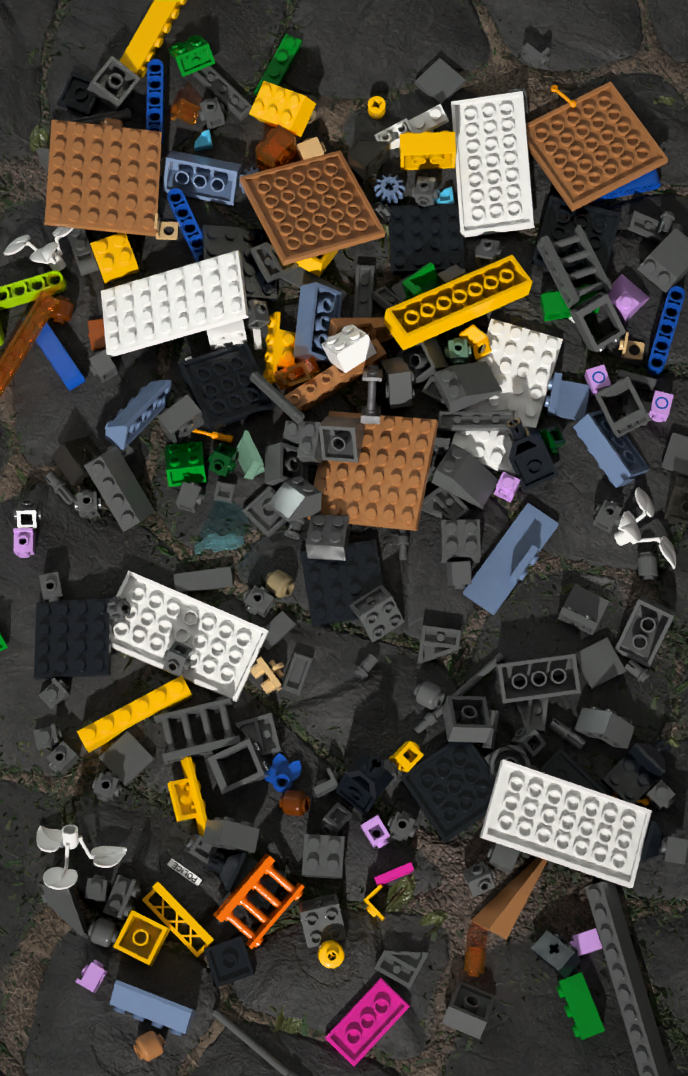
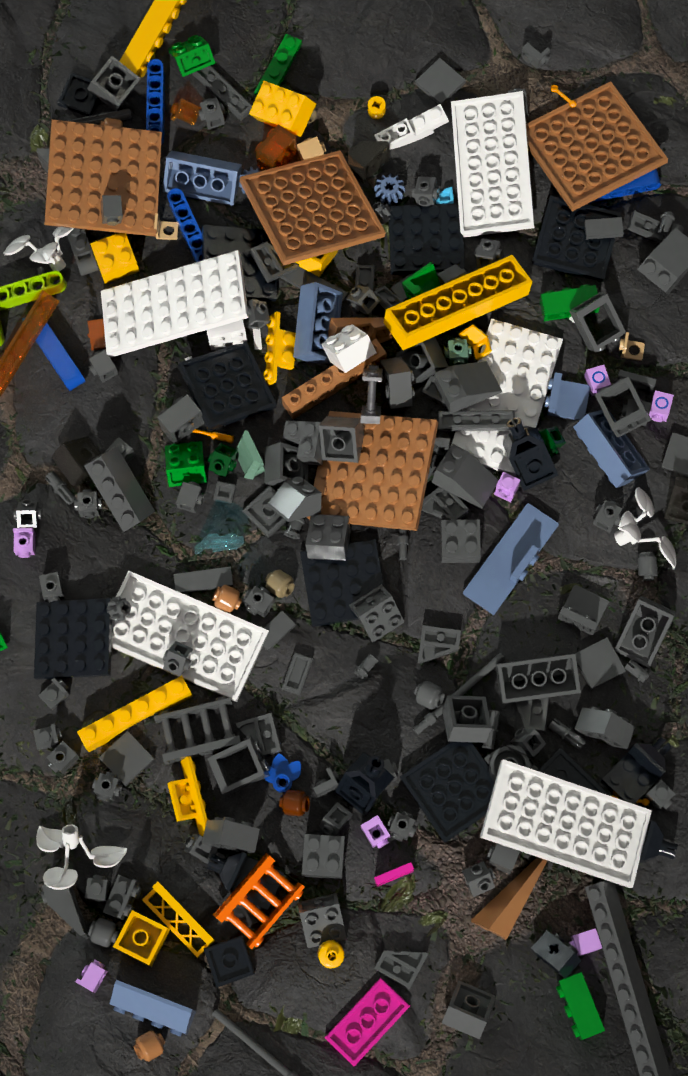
(63, 311): reddish brown head -> none
(111, 209): none -> dark grey brick
(138, 413): sand blue slope -> none
(184, 872): white sticker -> none
(203, 141): medium azure tile -> none
(226, 598): none -> medium nougat head
(262, 668): tan hips -> none
(277, 397): dark grey axle -> none
(297, 373): clear orange slope -> none
(362, 299): none -> dark grey brick
(371, 909): yellow bracket -> none
(414, 755): yellow brick -> none
(427, 150): yellow brick -> none
(458, 574): dark grey brick -> none
(474, 961): clear orange brick -> none
(562, 278): dark grey fence -> none
(604, 228): none -> dark grey tile
(626, 298): lavender slope -> none
(661, 337): blue beam -> none
(674, 849): dark grey brick -> none

